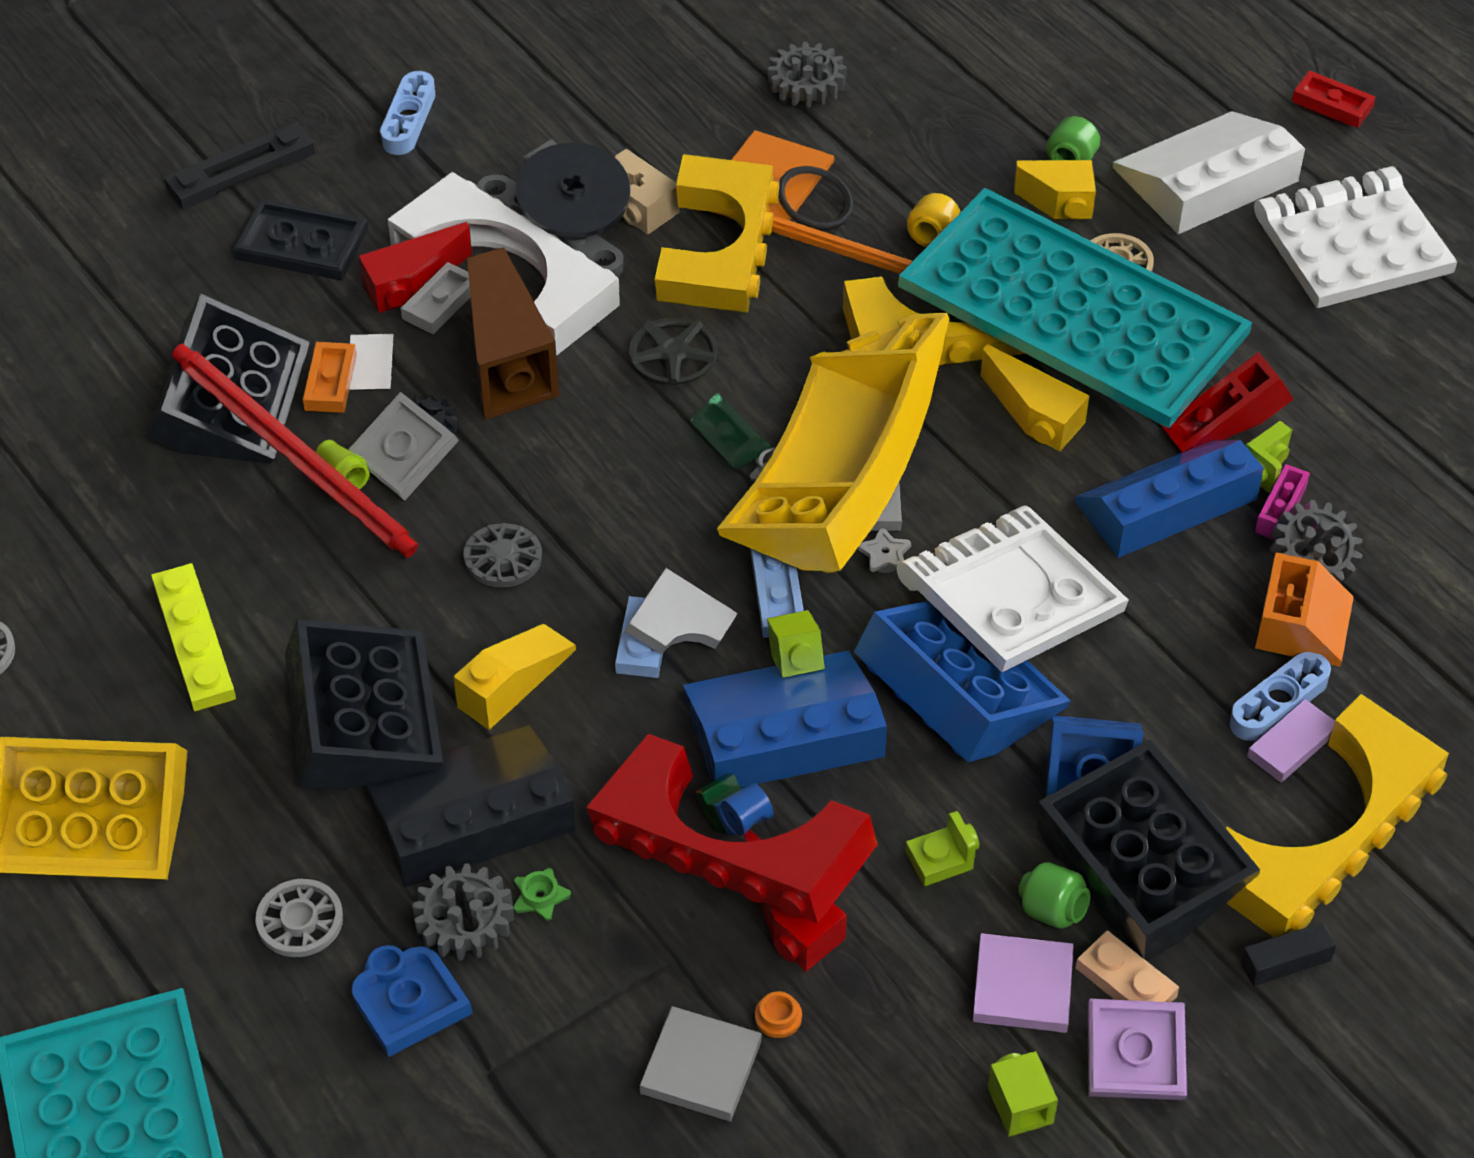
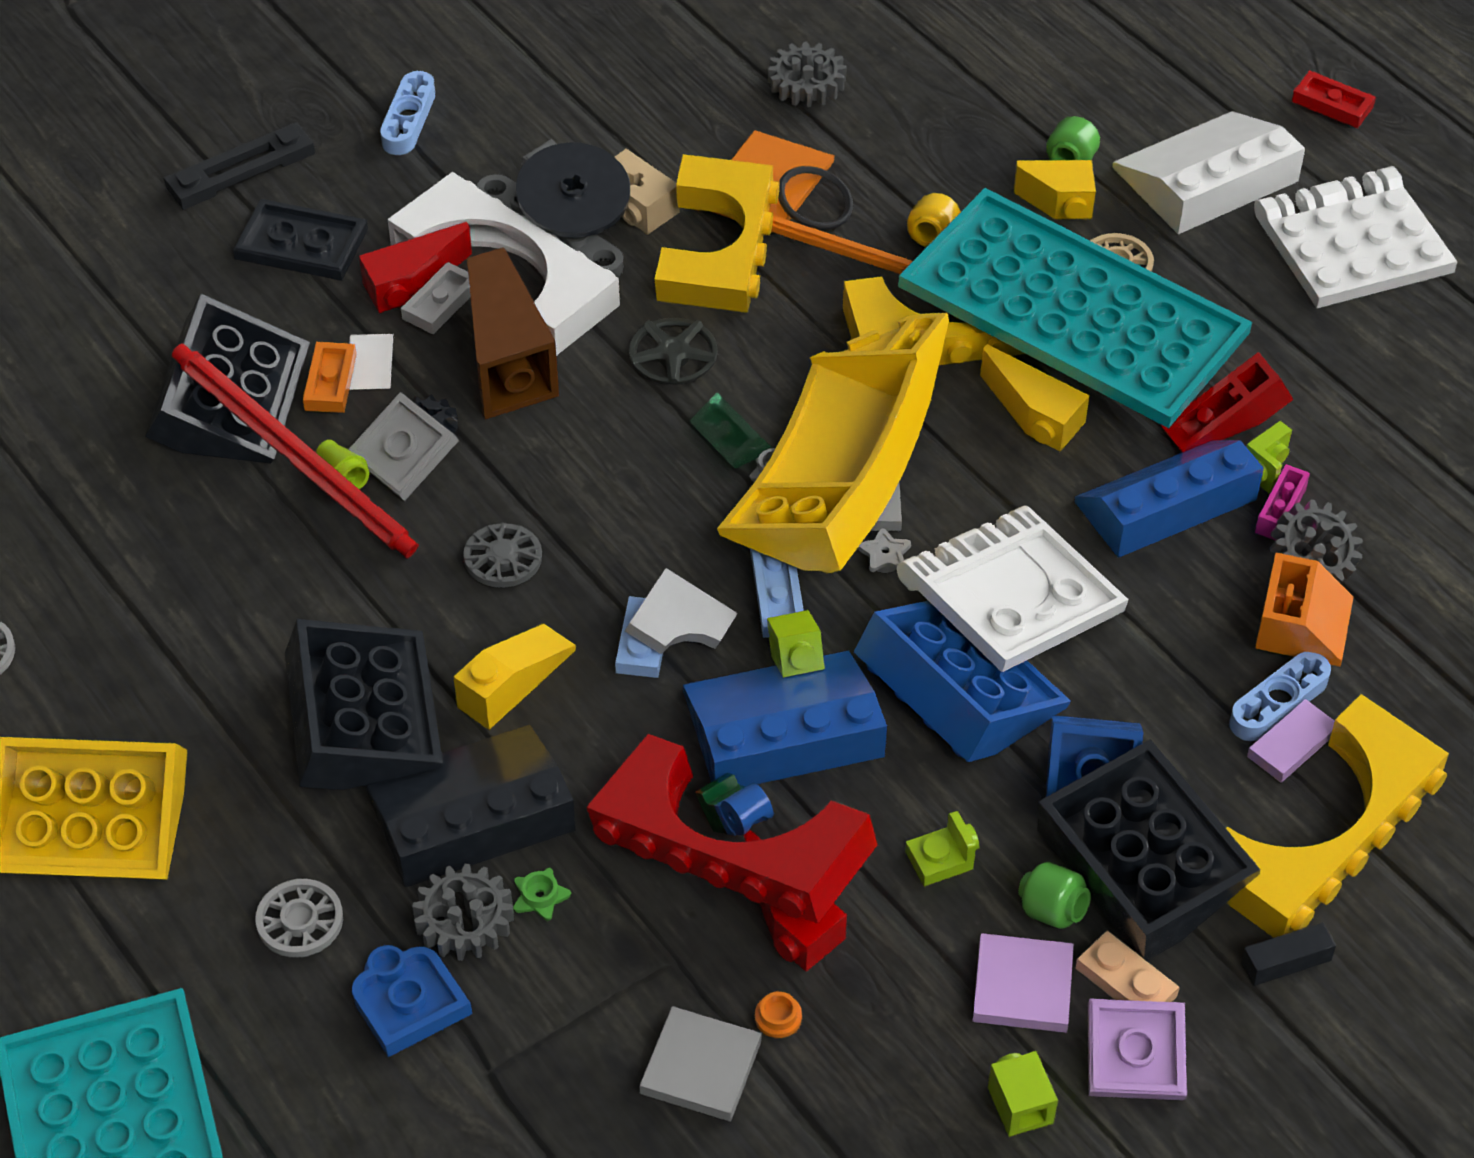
(193, 637): neon yellow plate -> none

